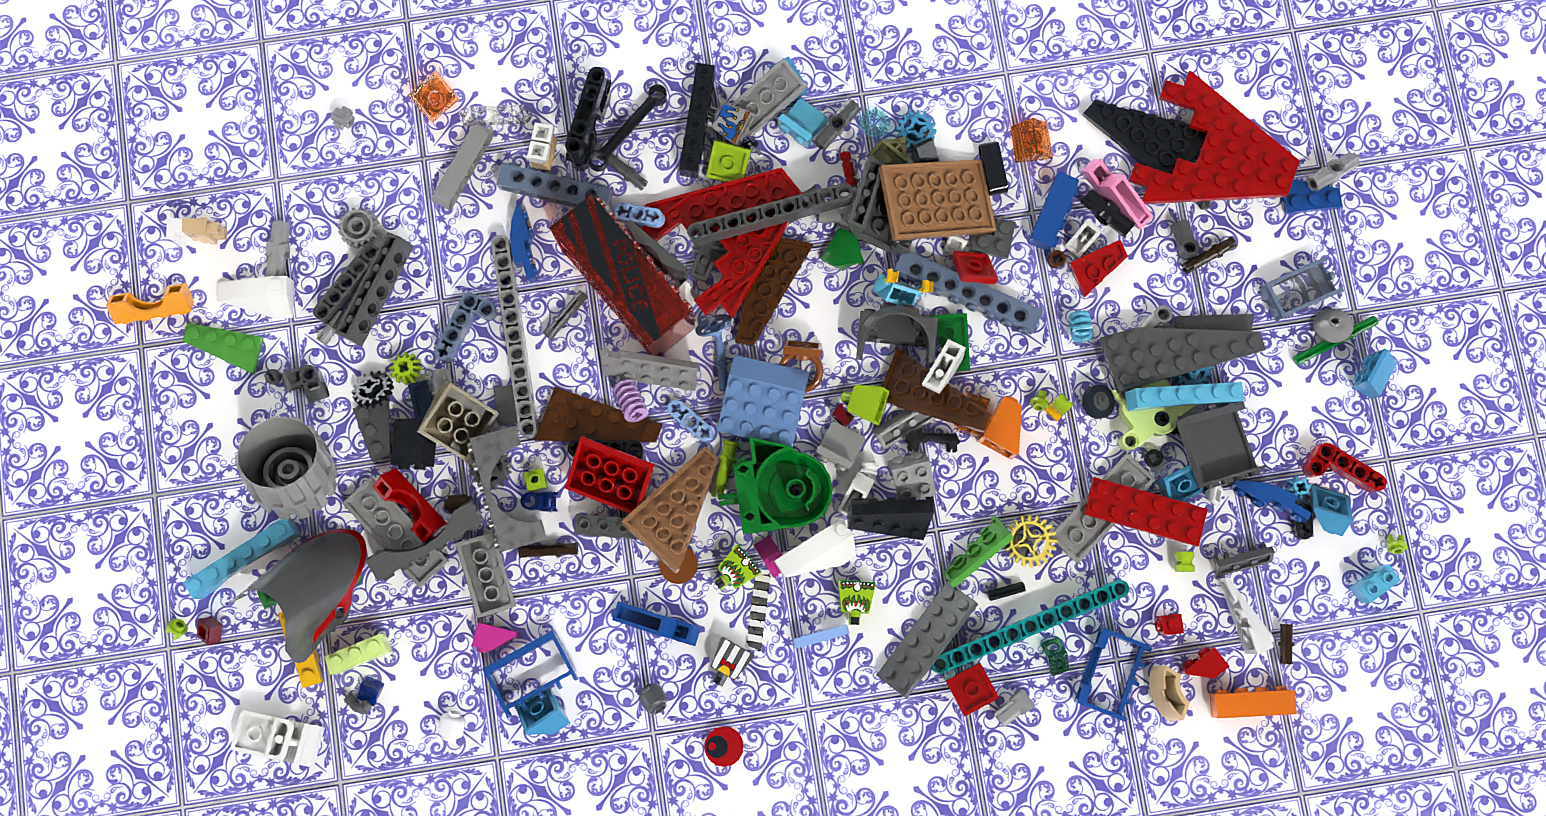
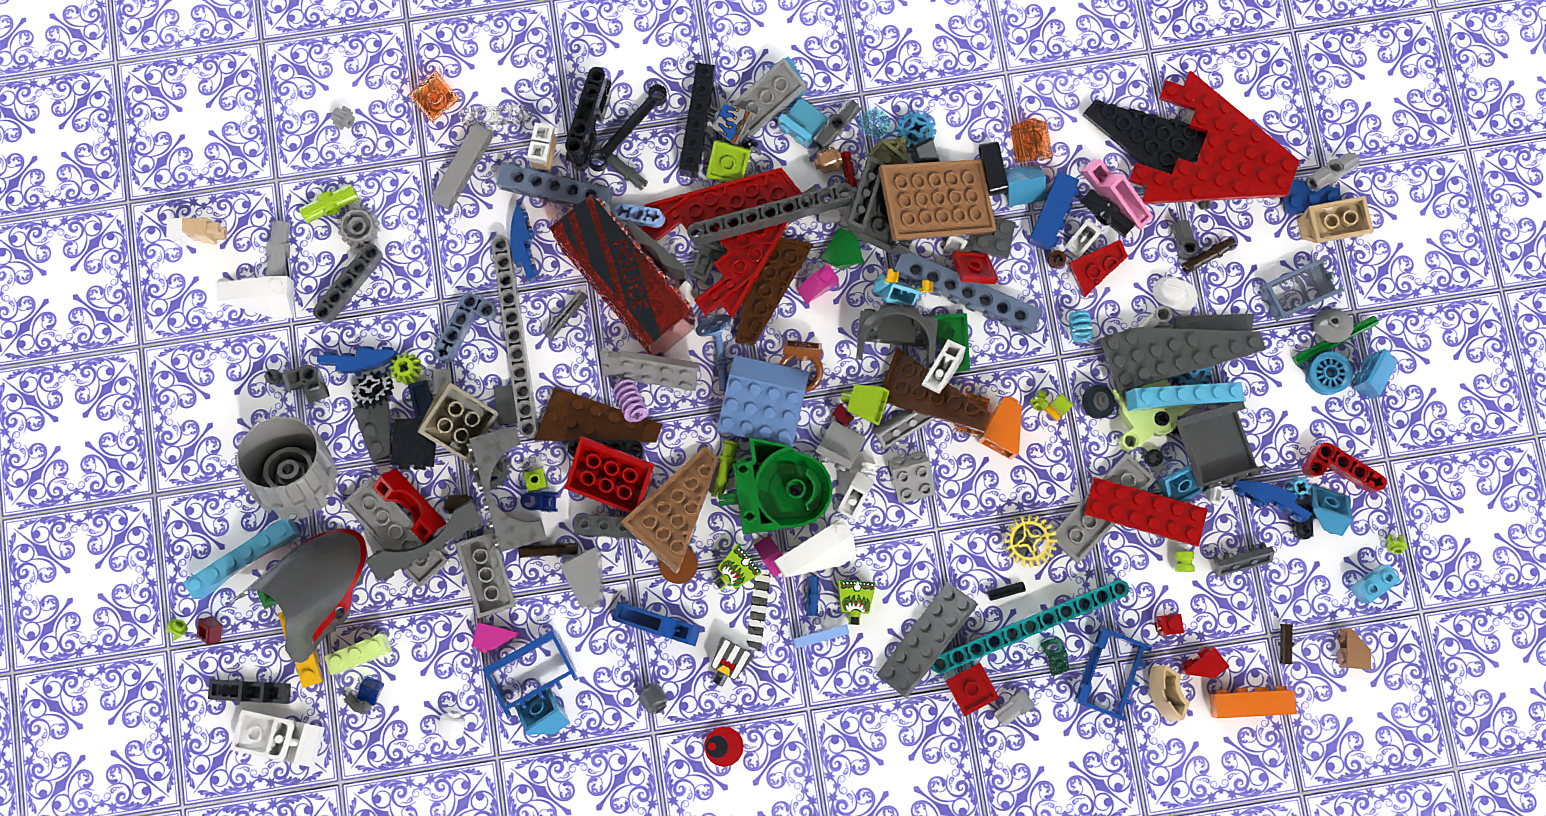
(126, 308): light orange arch -> none
(233, 347): bright green wing -> none
(249, 691): none -> black slope
(328, 203): none -> lime piece
(329, 330): light grey axle -> none
(365, 360): none -> blue slope
(374, 289): dark grey brick -> none
(586, 578): none -> light grey slope
(683, 408): light blue beam -> none
(812, 595): none -> blue pin
(818, 284): none -> dark pink slope
(828, 160): none -> medium nougat head
(891, 517): black wedge -> none
(914, 438): black piece -> none
(978, 552): bright green wing -> none
(1025, 185): none -> dark azure slope
(1175, 293): none -> white piece
(1251, 630): white wedge -> none
(1336, 220): none -> tan slope
(1338, 384): none -> dark azure wheel
(1353, 650): none -> medium nougat slope

